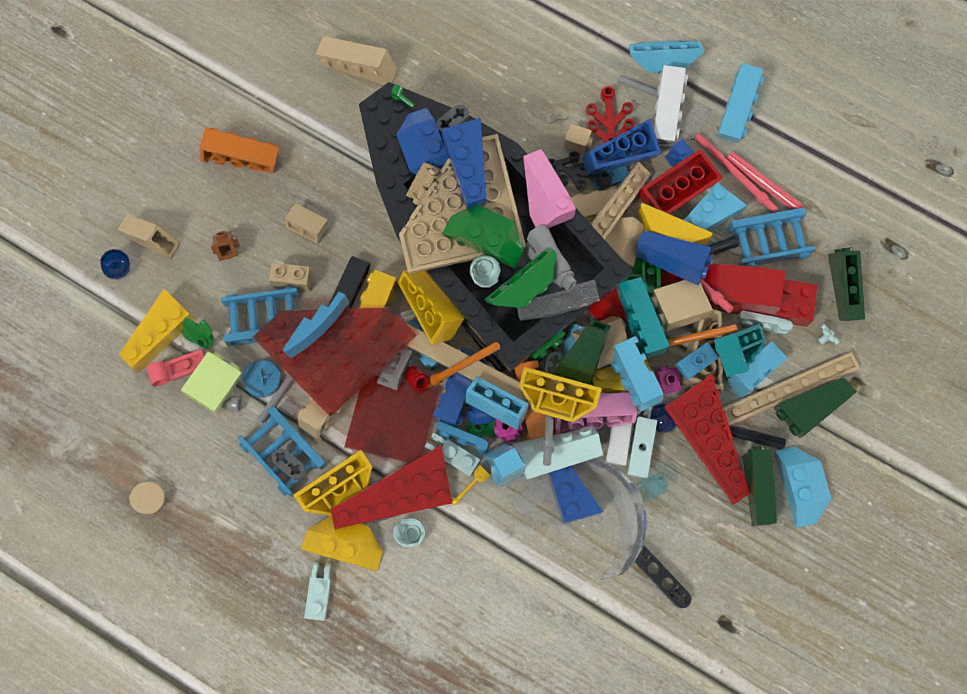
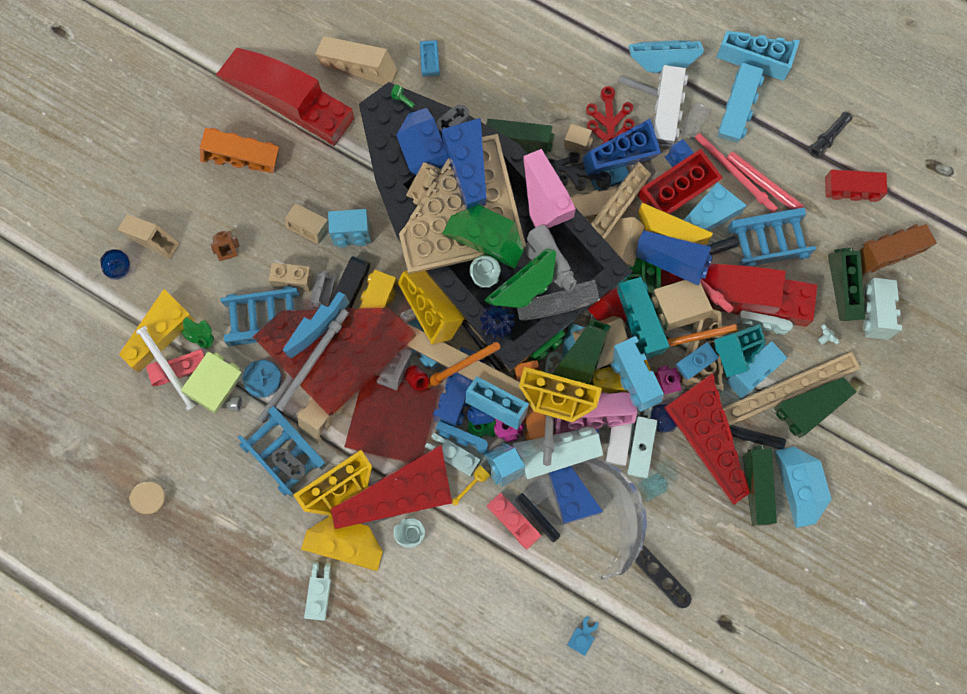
(165, 366): none -> white bar
(287, 93): none -> red slope
(322, 290): none -> light grey hinge
(334, 327): none -> light grey bar
(349, 227): none -> medium azure brick
(429, 58): none -> dark azure plate
(489, 324): none -> clear blue gear
(514, 521): none -> coral plate
(528, 135): none -> dark green slope
(537, 517): none -> black axle
(581, 639): none -> dark azure plate
(771, 55): none -> medium azure wedge
(826, 139): none -> black pin
(856, 185): none -> red brick
(881, 309): none -> light aqua wedge
(895, 248): none -> dark orange wedge

